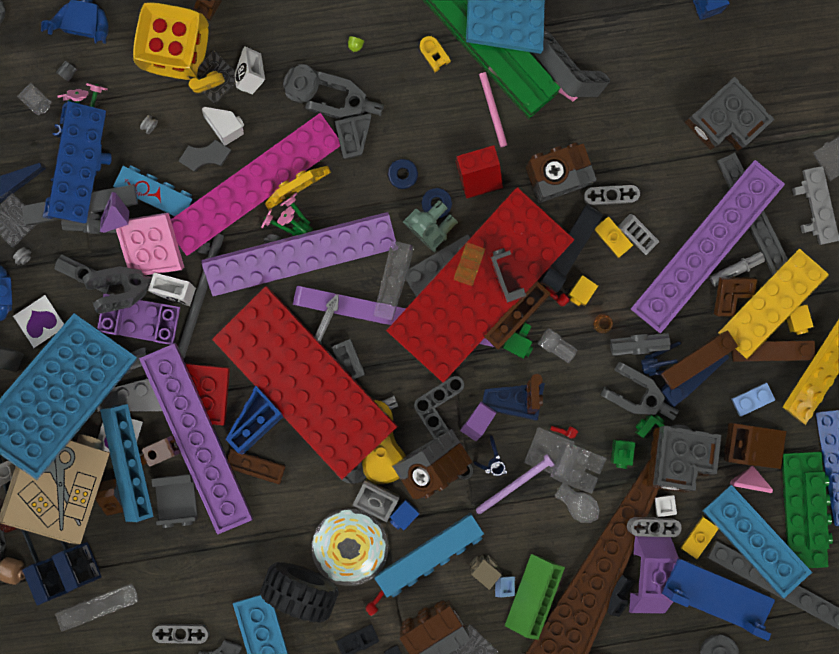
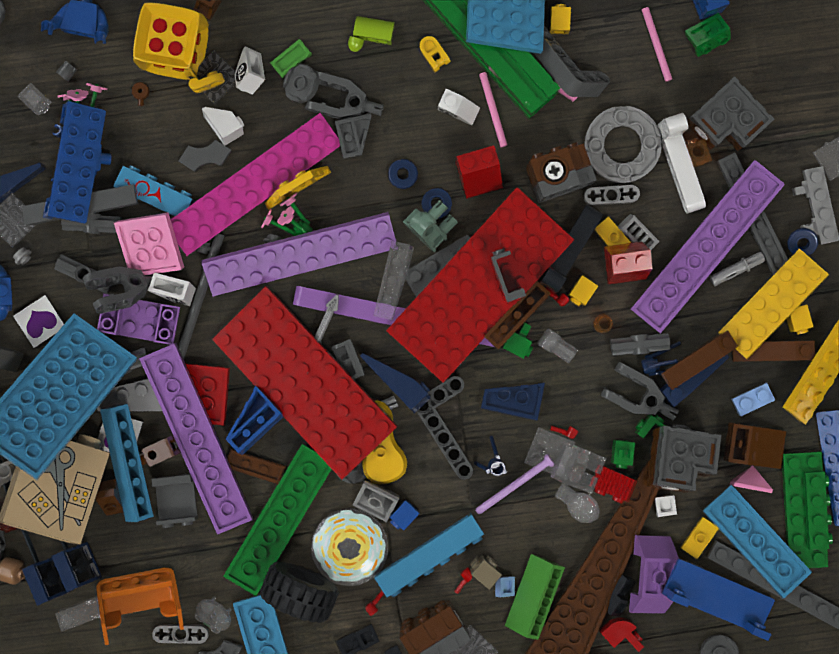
(114, 214): medium lavender slope -> none
(135, 594): none -> orange windscreen
(140, 96): none -> reddish brown piece
(148, 124): light grey bush -> none
(213, 615): none -> clear plate
(278, 520): none -> green plate
(291, 57): none -> bright green tile
(373, 30): none -> lime brick
(406, 388): none -> dark blue slope
(433, 465): piece -> none
(458, 107): none -> white slope
(466, 574): none -> red hand
(469, 264): clear yellow brick -> none
(478, 421): medium lavender slope -> none
(534, 400): reddish brown plate -> none
(560, 19): none -> yellow brick
(615, 484): none -> red brick
(619, 629): none -> red brick
(627, 262): none -> red slope
(648, 521): light grey beam -> none
(649, 138): none -> light grey plate
(657, 45): none -> bright pink bar
(680, 162): none -> white beam
(705, 155): none -> clear orange brick
(708, 34): none -> green bracket
(729, 290): reddish brown plate -> none
(800, 233): none -> dark blue piece

